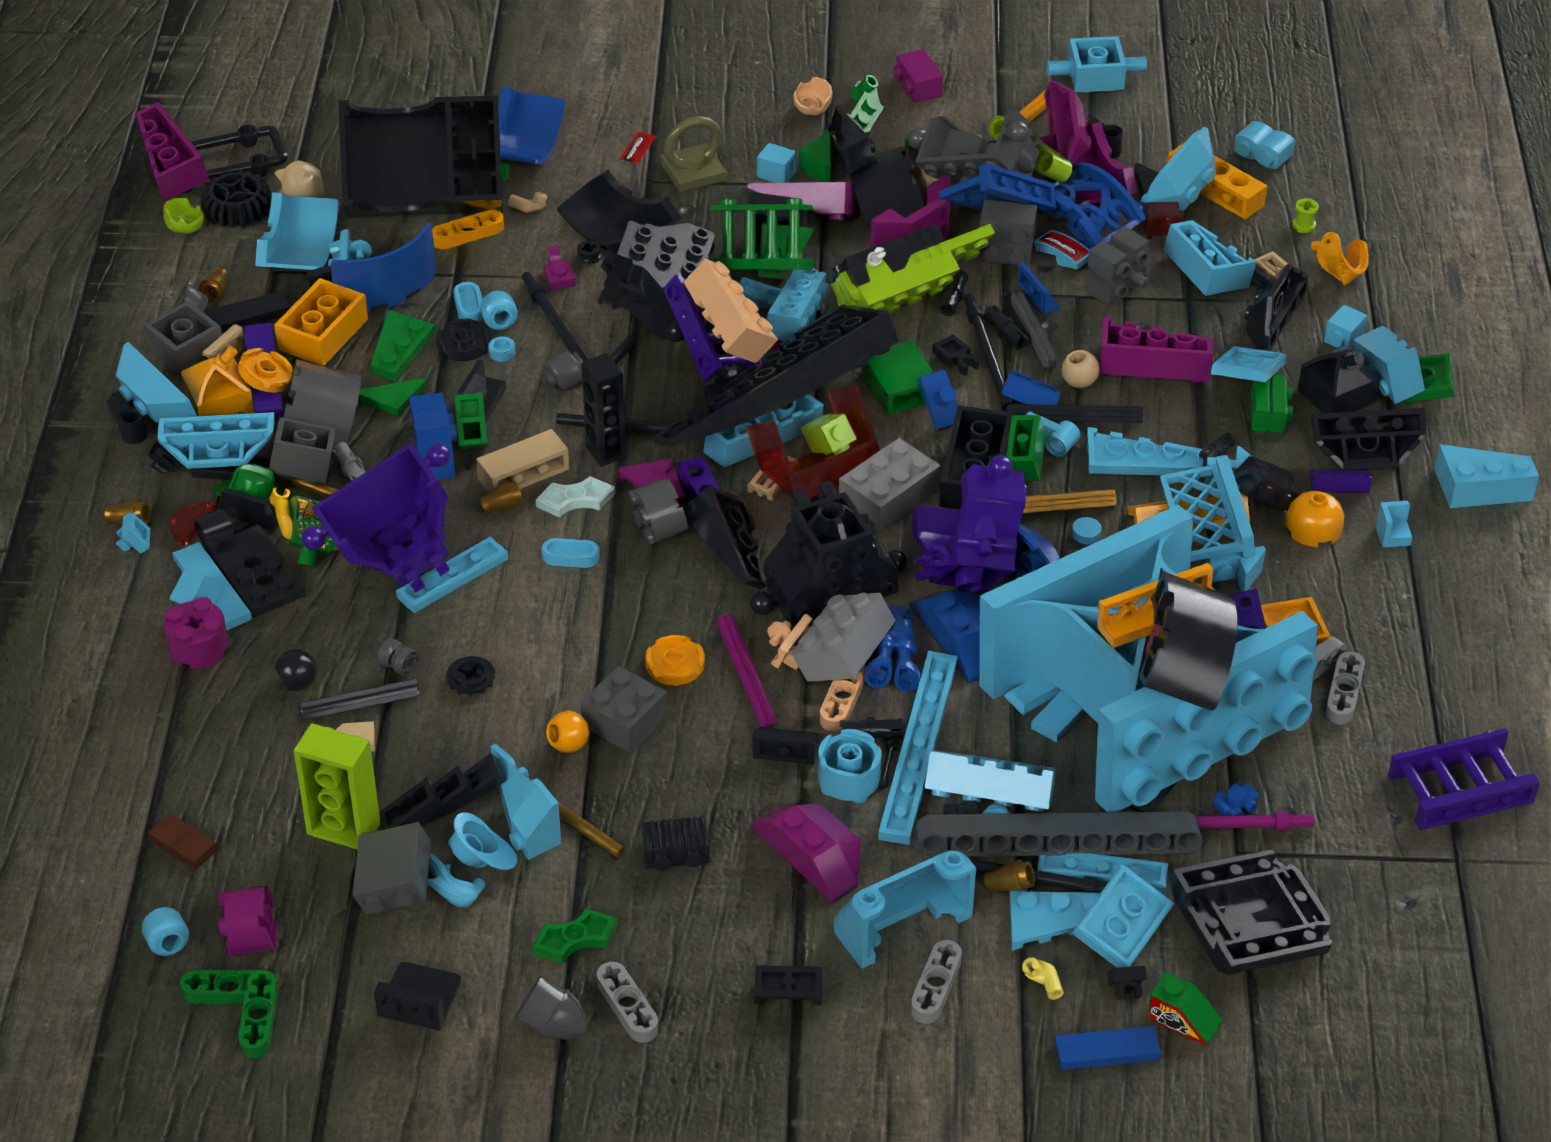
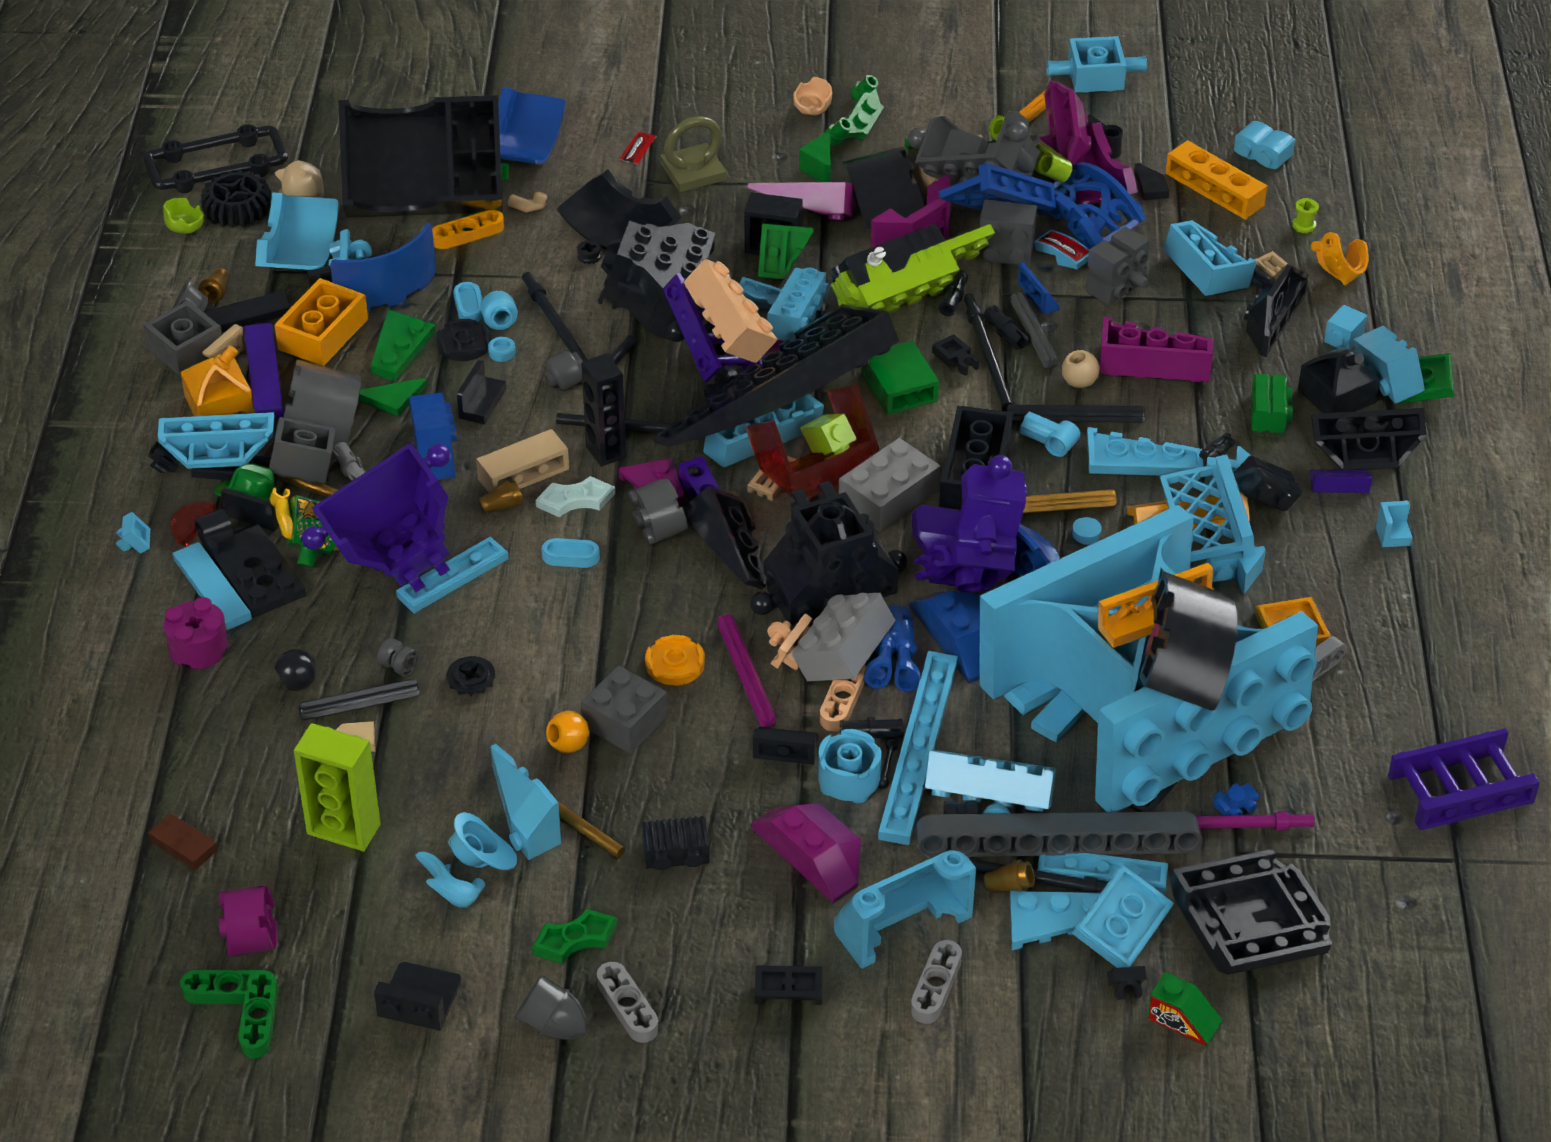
(115, 513): pearl gold cone -> none
(127, 419): black piece -> none
(150, 388): medium azure wedge -> none
(165, 931): medium azure head -> none
(171, 154): magenta wedge -> none
(194, 586): medium azure brick -> none
(274, 380): light orange tile -> none
(392, 868): dark grey brick -> none
(435, 800): black slope -> none
(470, 421): green brick -> none
(558, 273): magenta plate -> none
(771, 258): green fence -> none
(776, 163): medium azure panel -> none
(849, 141): black wedge -> none
(918, 76): magenta brick -> none
(939, 399): blue tile -> none
(1026, 445): green brick -> none
(1030, 390): blue slope -> none
(1044, 974): light yellow arm -> none
(1107, 1047): blue tile -> none
(1160, 216): clear red brick -> none
(1184, 173): medium azure wedge -> none
(1249, 364): medium azure tile -> none
(1249, 609): dark purple hips -> none
(1315, 518): light orange cylinder -> none
(1347, 697): light grey beam -> none
(1484, 476): medium azure wedge -> none

